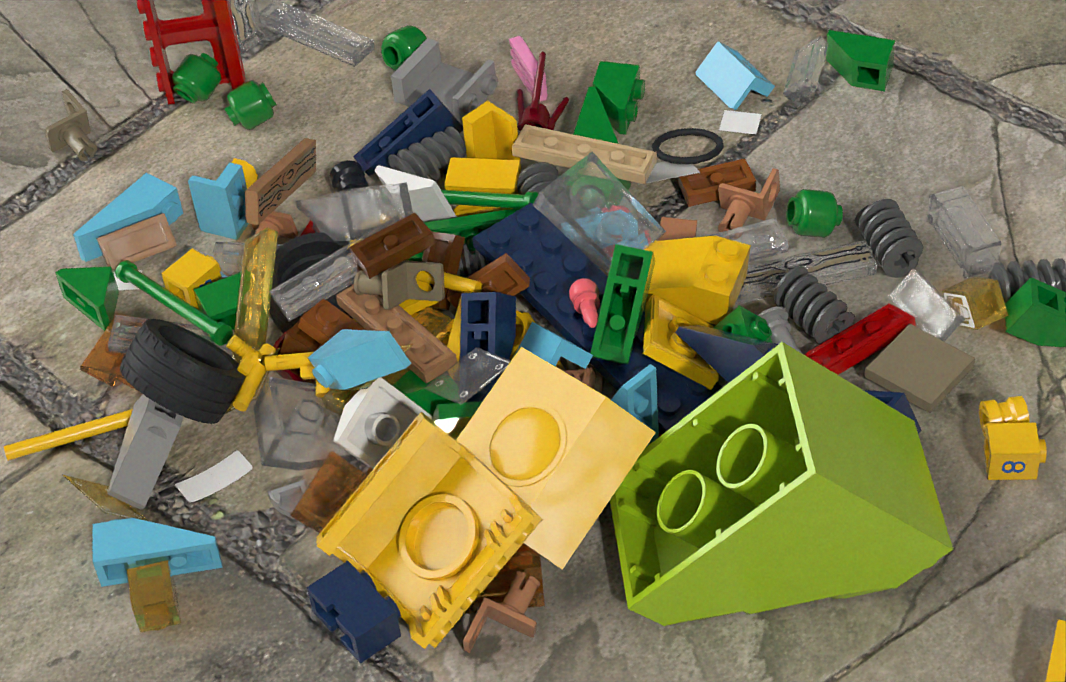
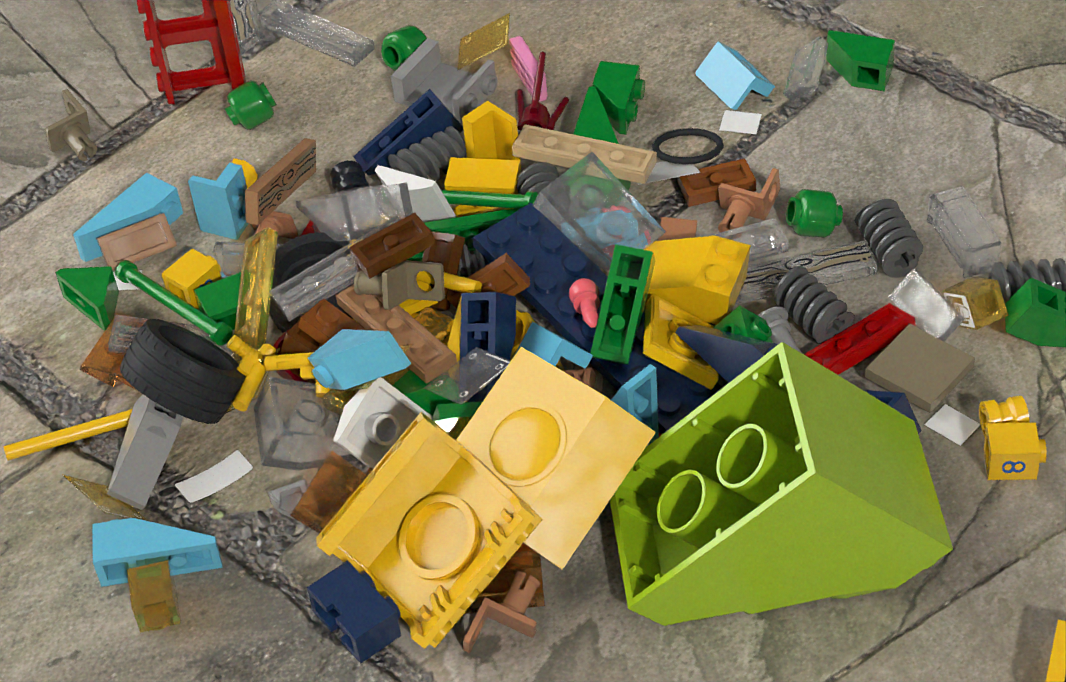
(196, 77): green head -> none
(483, 41): none -> clear yellow sticker
(952, 424): none -> white sticker

